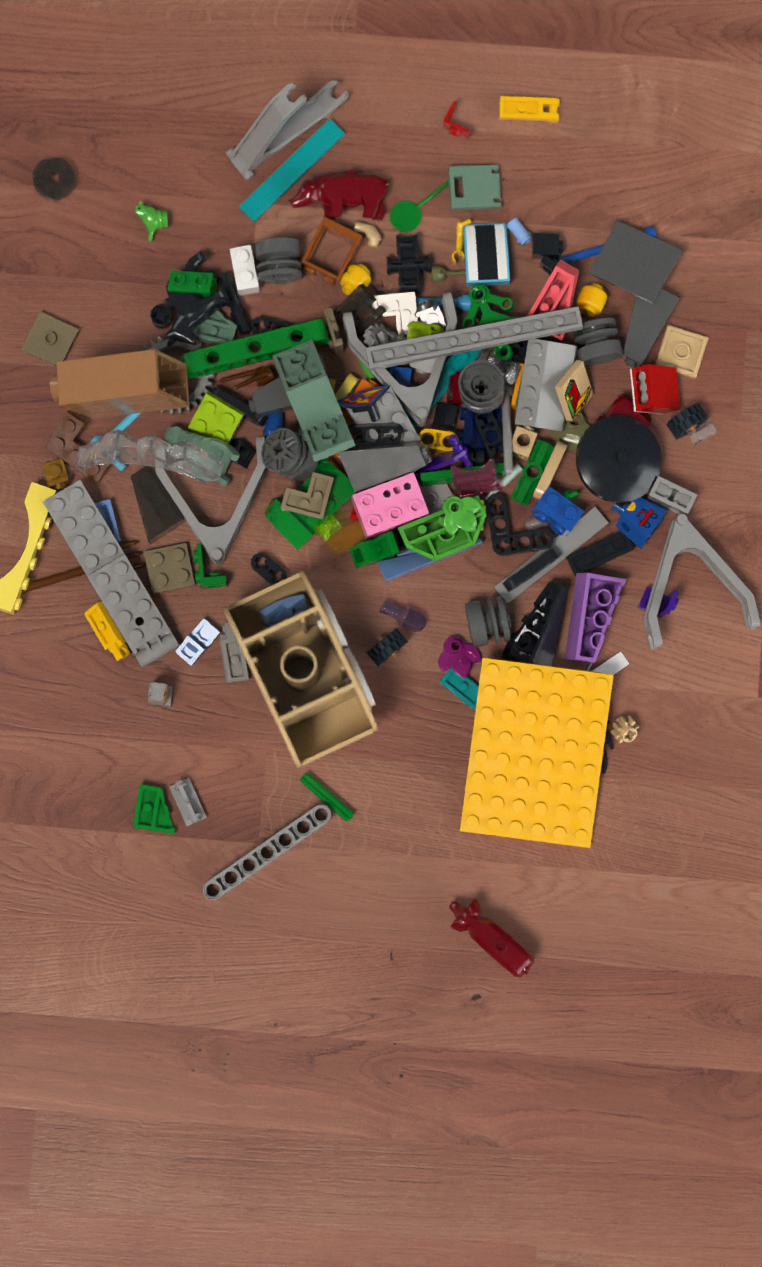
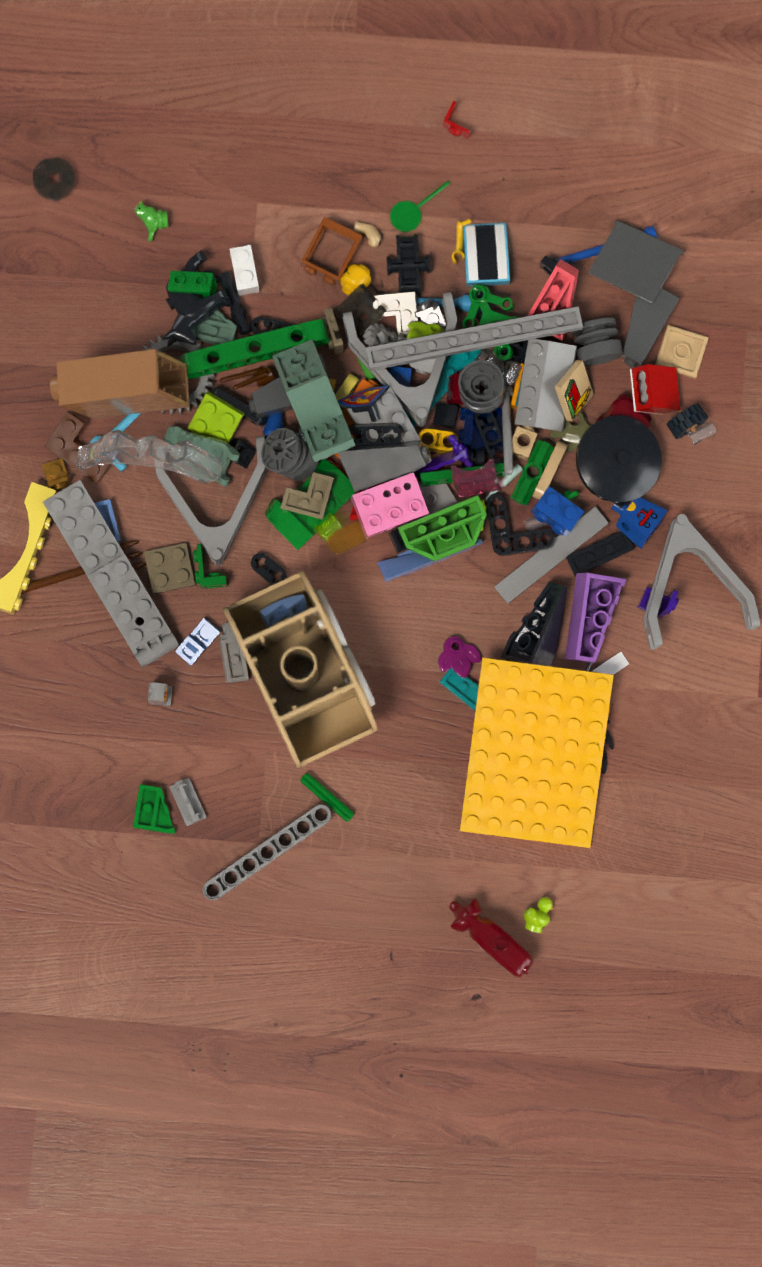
(50, 339): dark tan plate -> none
(107, 631): yellow hinge -> none
(155, 505): clear smoke wedge -> none
(159, 313): black wheel -> none
(278, 260): dark grey wheel -> none
(281, 124): light grey piece -> none
(291, 171): teal tile -> none
(345, 191): dark red animal -> none
(374, 551): green brick -> none
(387, 647): black wheel -> none
(406, 617): clear purple arm -> none
(439, 274): olive hinge -> none
(463, 516): bright green plate -> none
(478, 185): sand green container -> none
(487, 621): dark grey wheel -> none
(523, 237): light blue pin -> none
(529, 108): yellow plate -> none
(531, 570): black beam -> none
(539, 918): none -> lime animal
(546, 244): black brick -> none
(591, 300): yellow head -> none
(625, 729): tan gear -> none
(671, 496): light grey brick -> none

